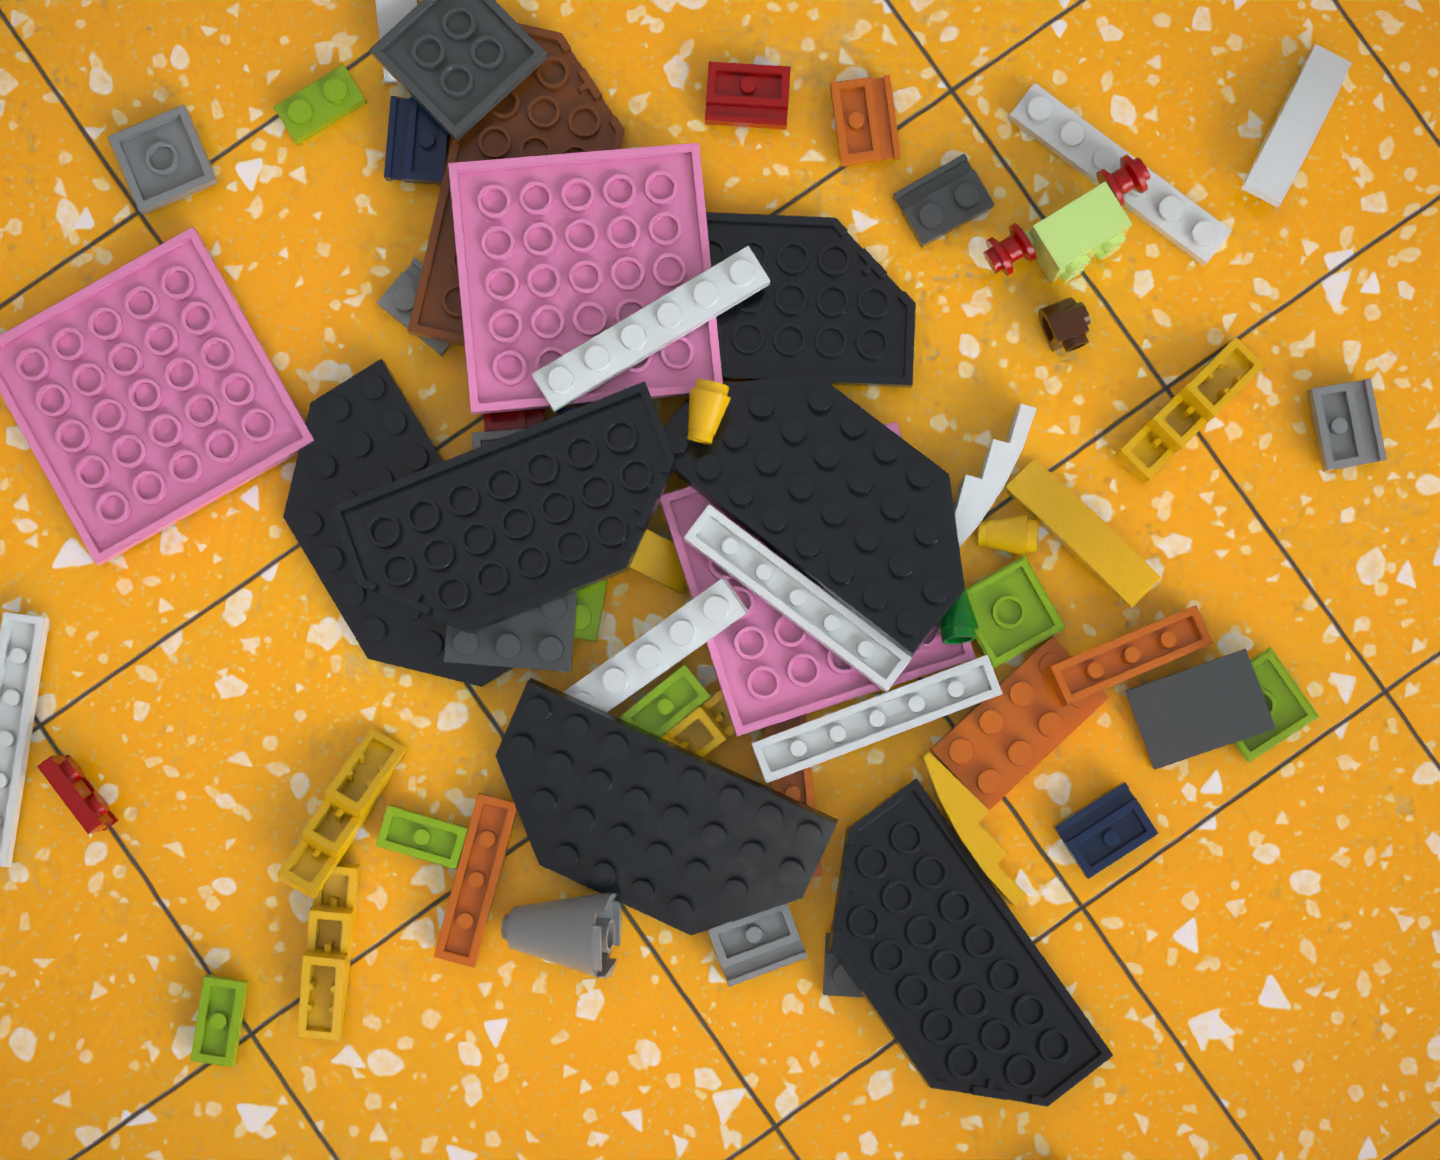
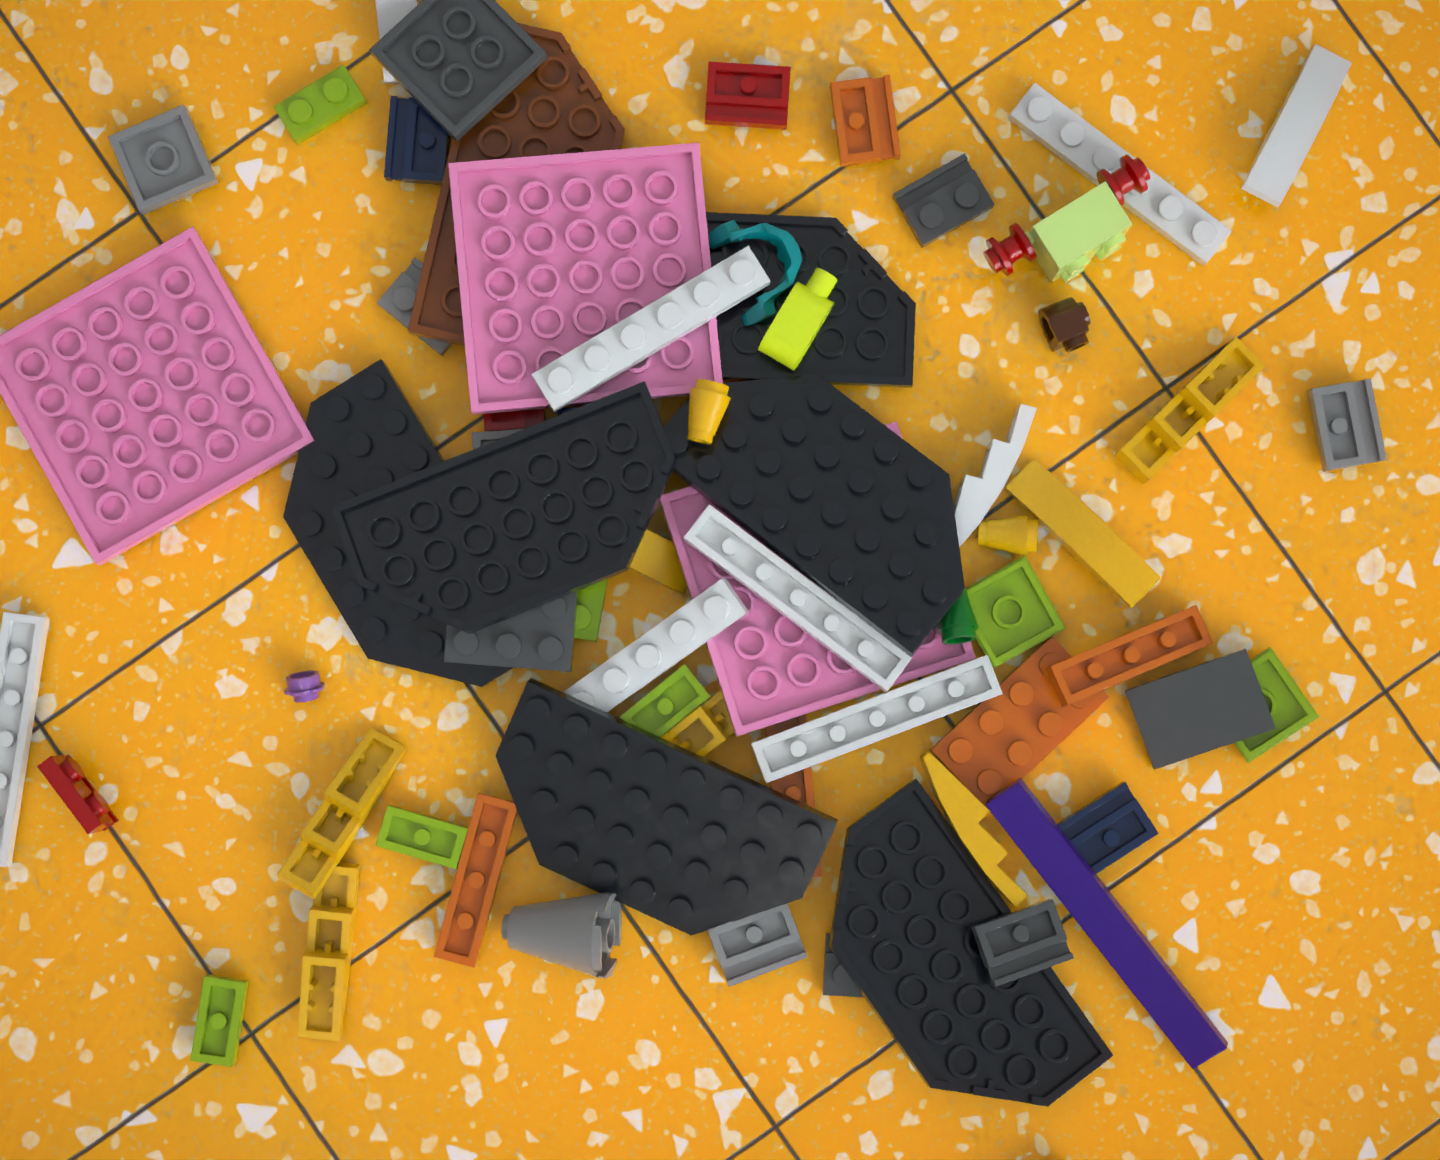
(304, 686): none -> medium lavender plate
(788, 253): none -> teal helmet
(799, 320): none -> neon yellow piece
(1022, 942): none -> dark grey plate
(1106, 923): none -> dark purple tile

